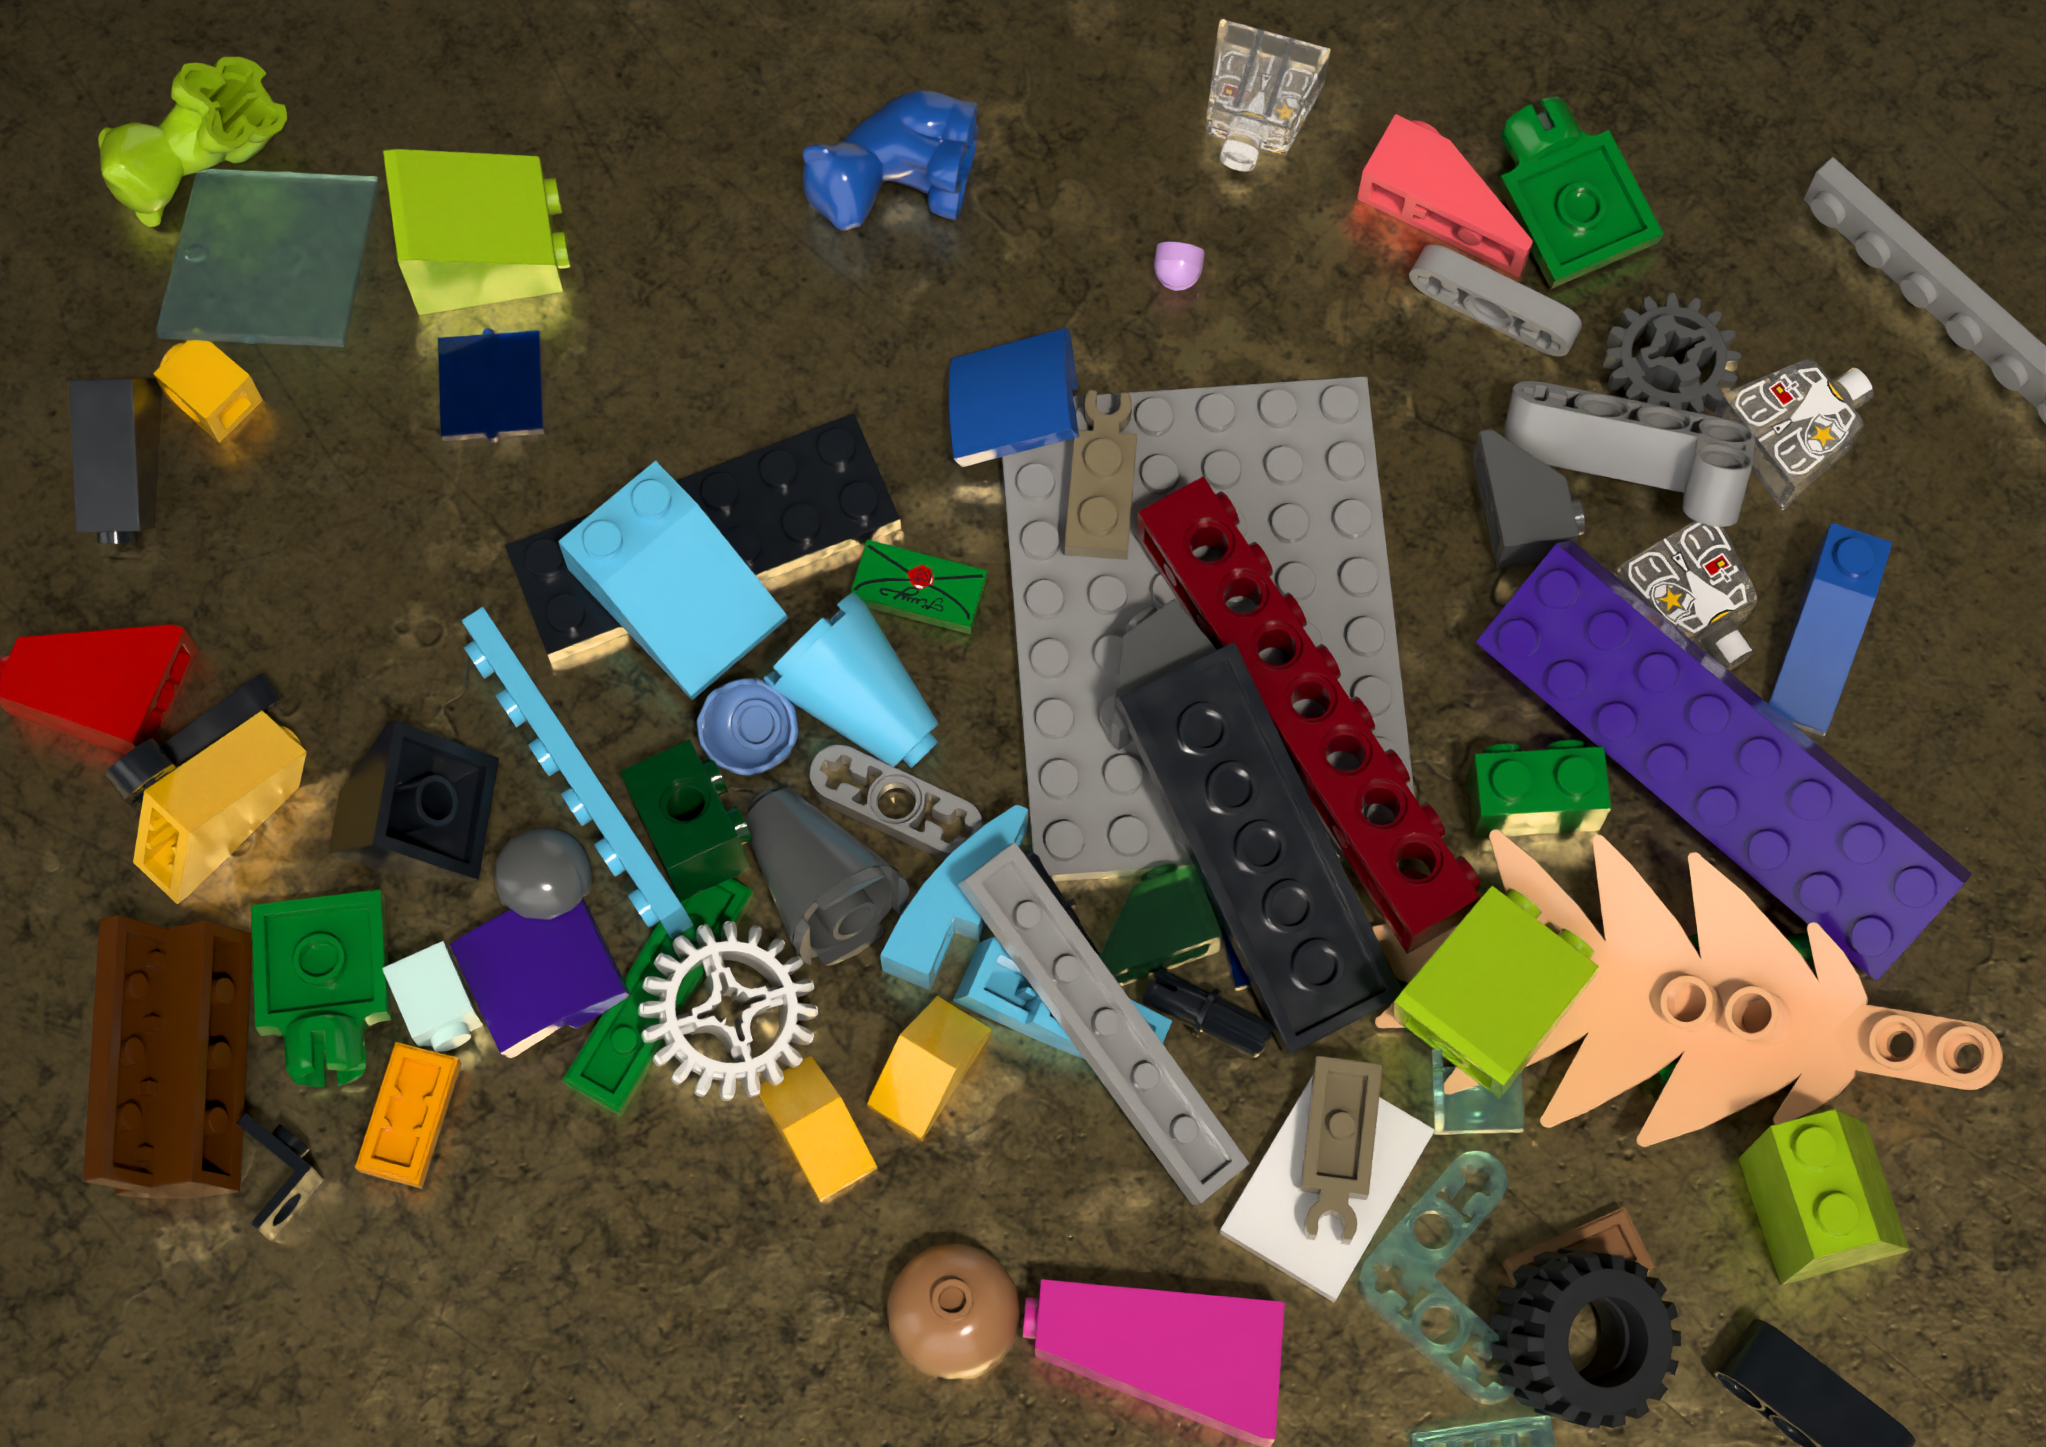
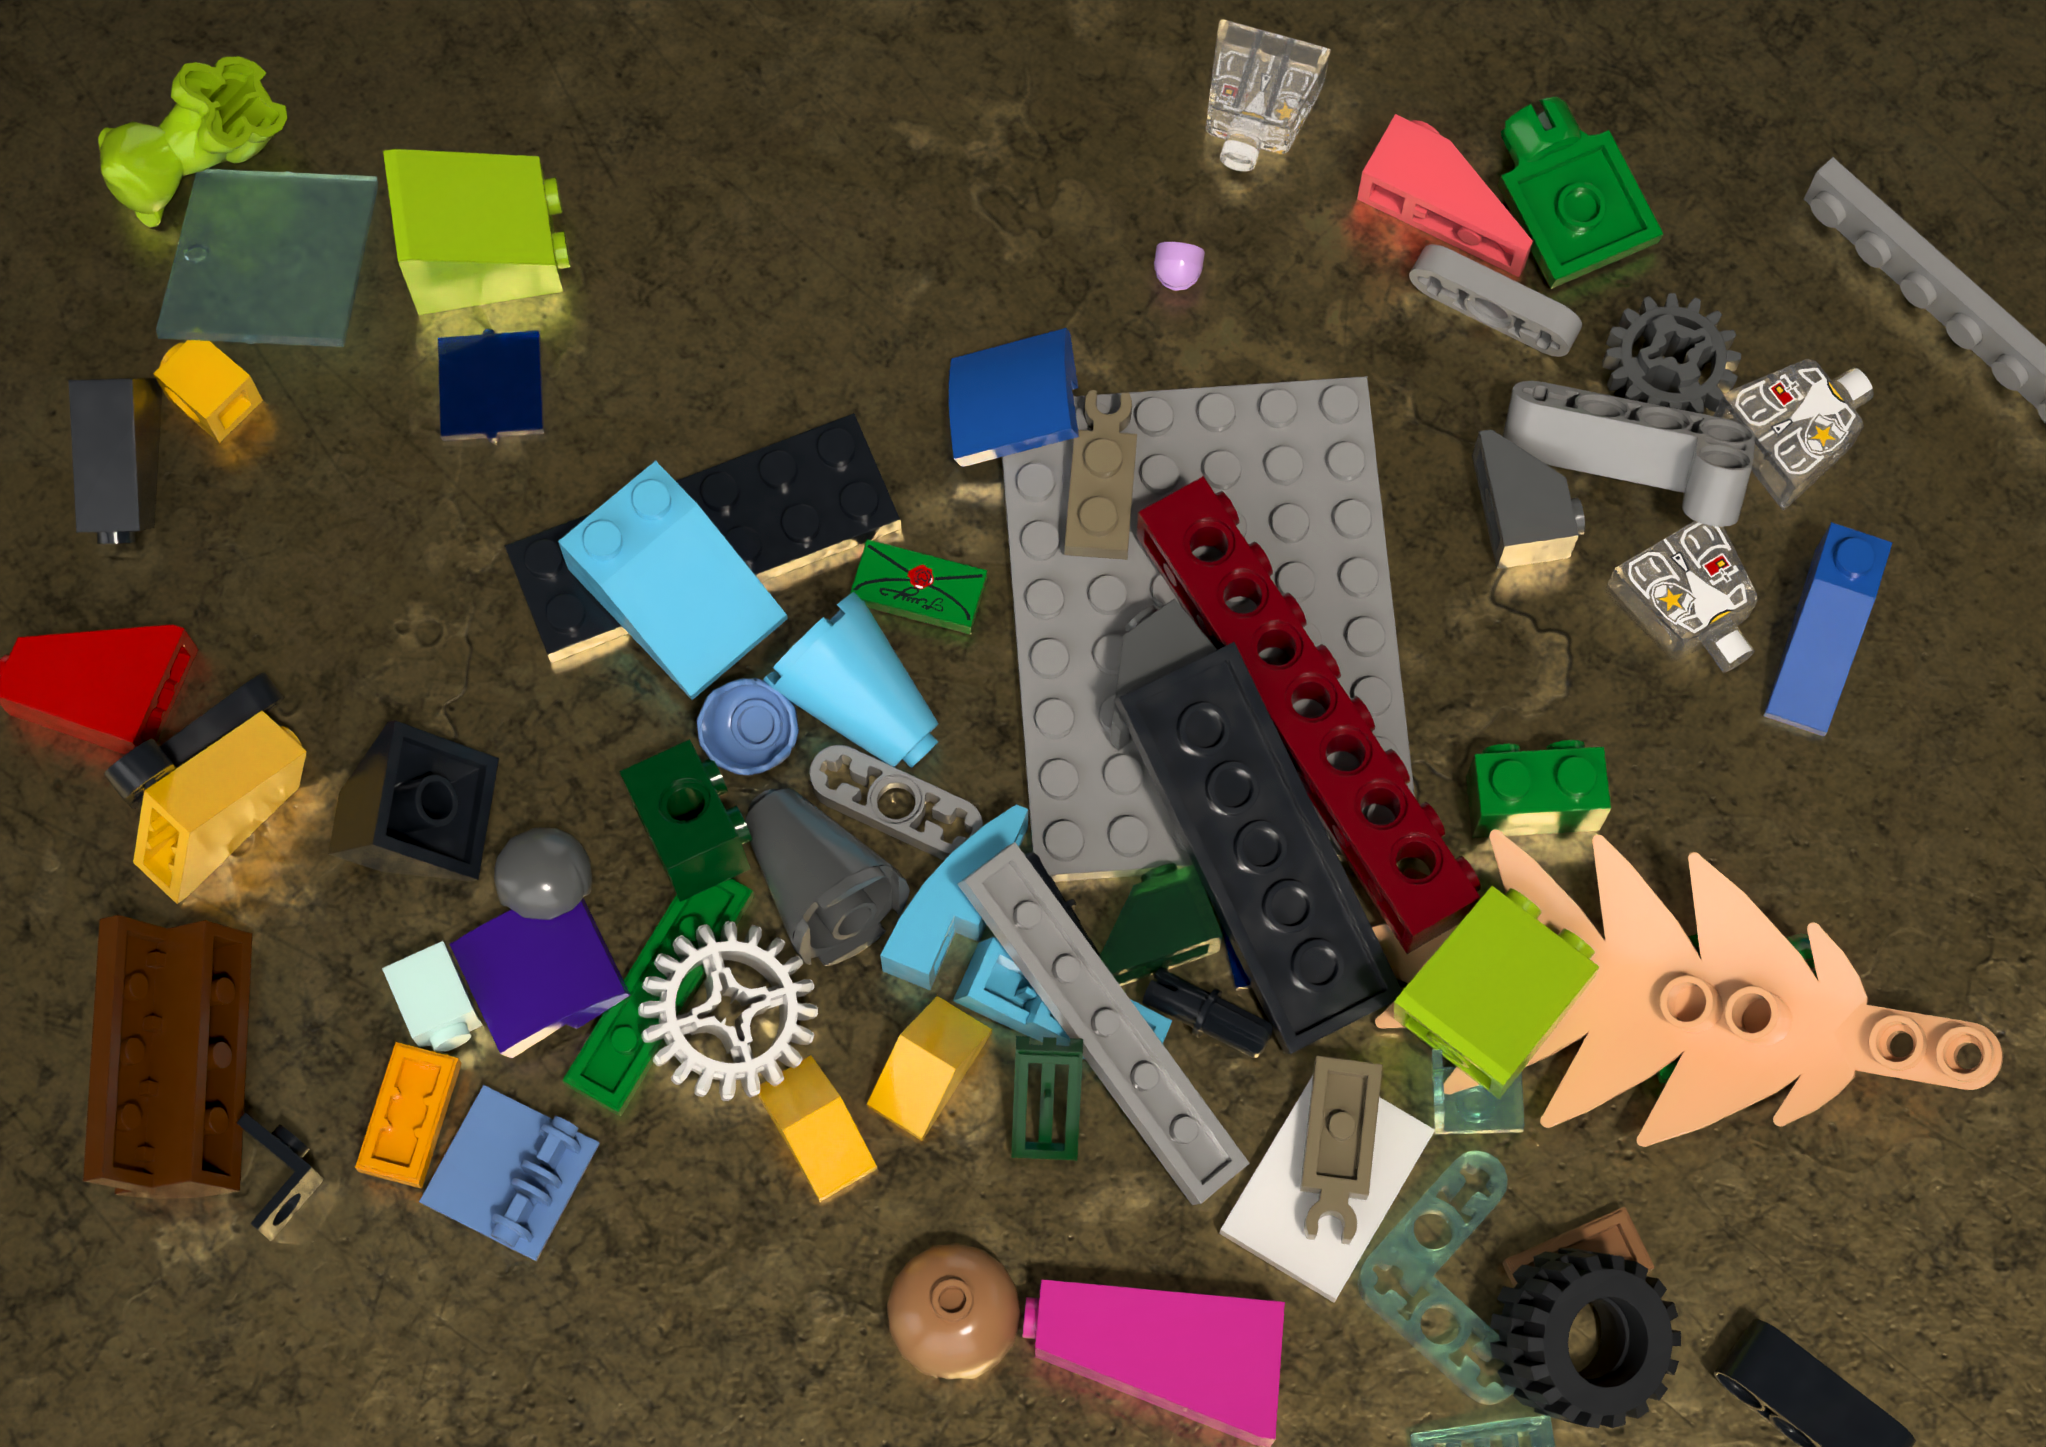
(321, 980): green plate -> none
(510, 1172): none -> medium blue hinge
(586, 796): medium azure plate -> none
(913, 141): blue animal -> none
(1048, 1056): none -> dark green tile
(1723, 758): dark purple brick -> none
(1821, 1196): lime slope -> none

